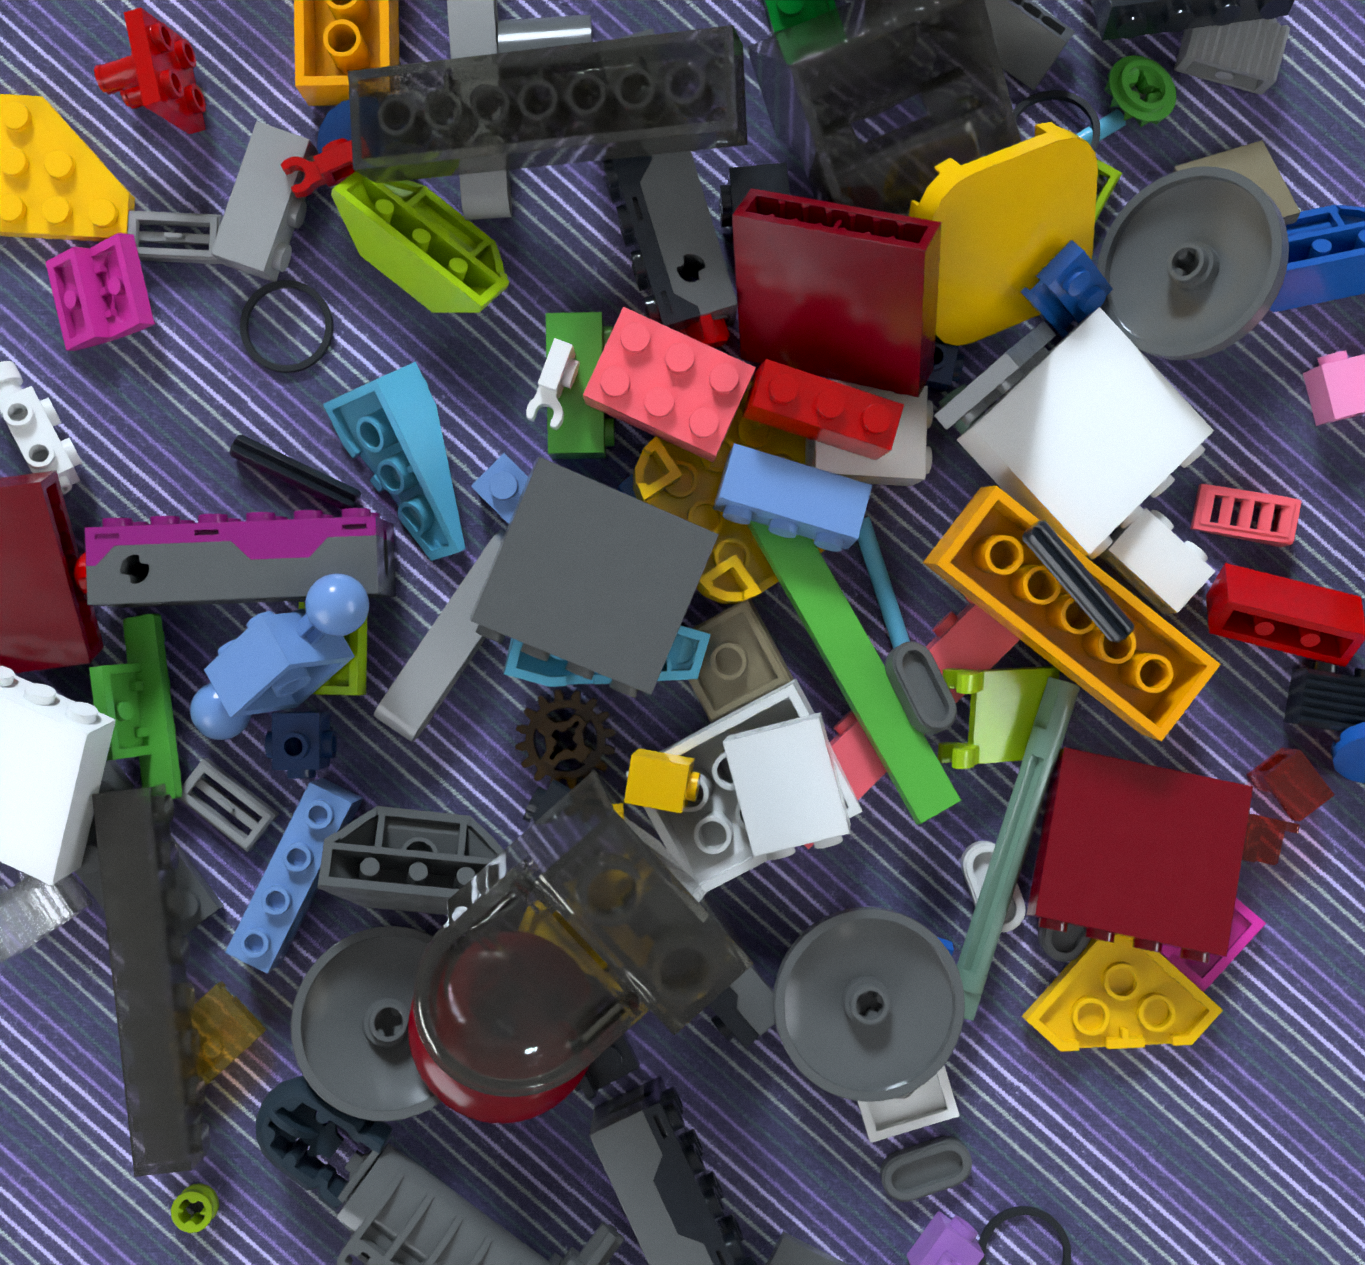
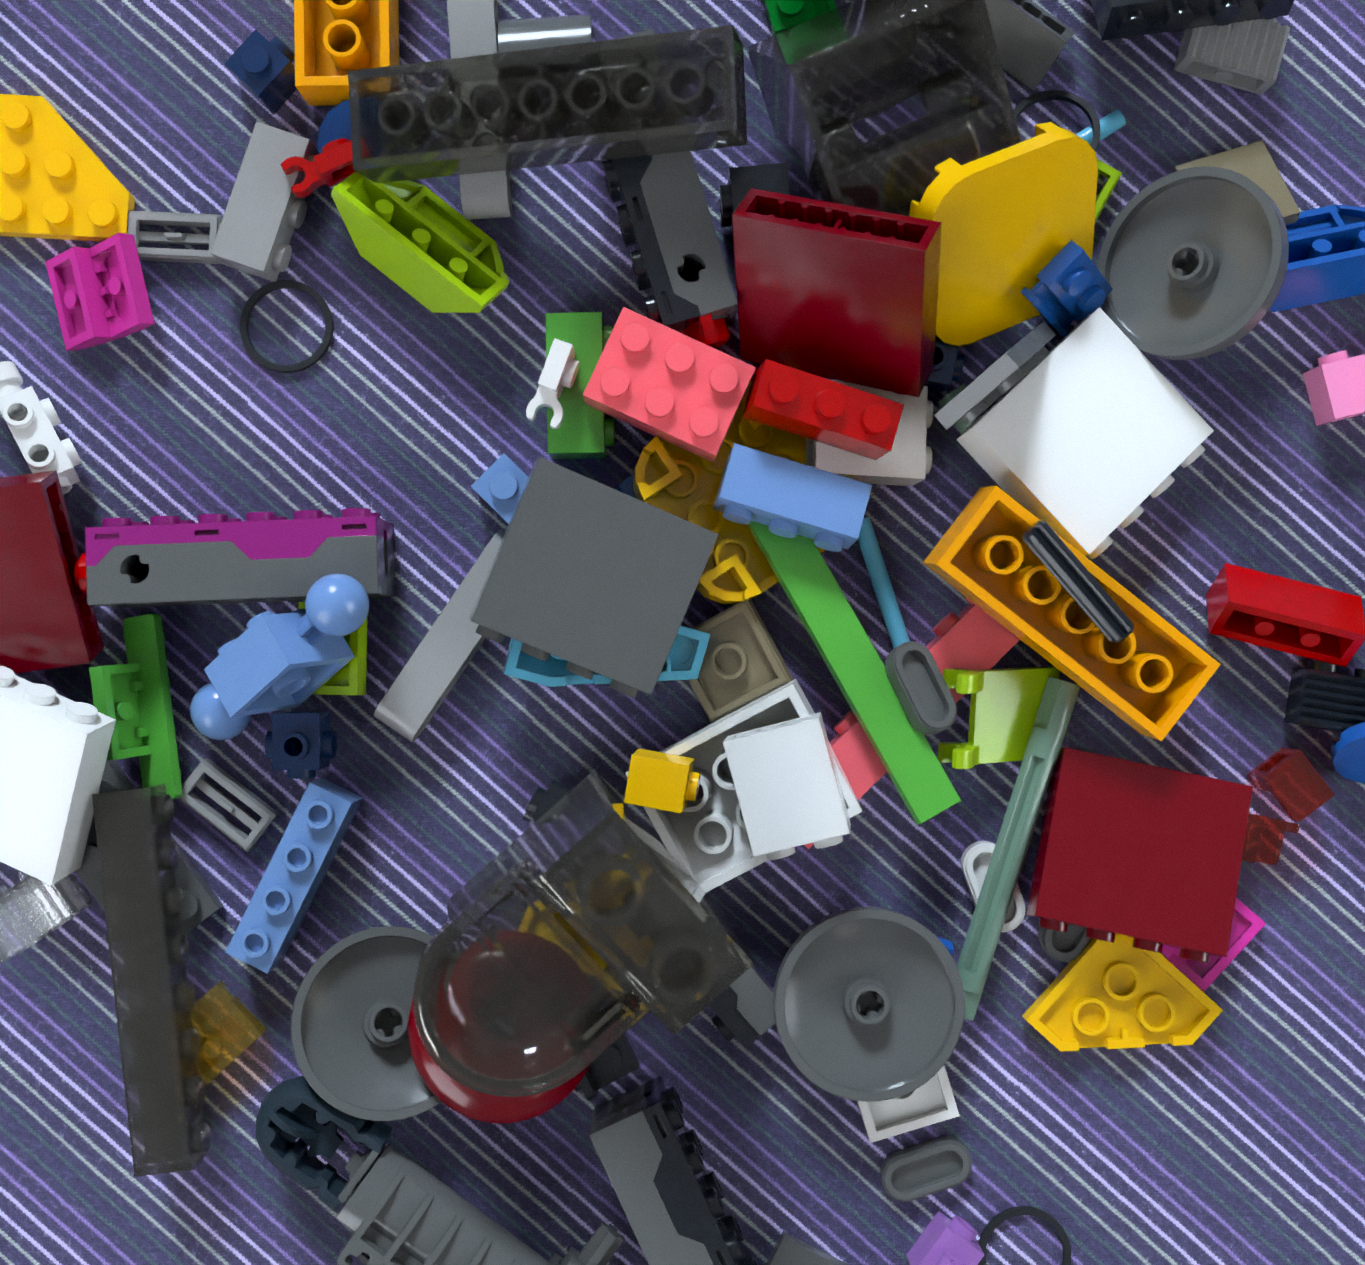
(156, 73): red plate -> none
(196, 1222): lime bush -> none
(264, 70): none -> dark blue brick
(294, 473): black axle -> none
(401, 441): medium azure wedge -> none
(405, 859): dark grey wedge -> none
(548, 725): dark brown gear -> none
(1151, 81): bright green gear -> none
(1158, 561): white brick -> none
(1285, 520): coral slope -> none

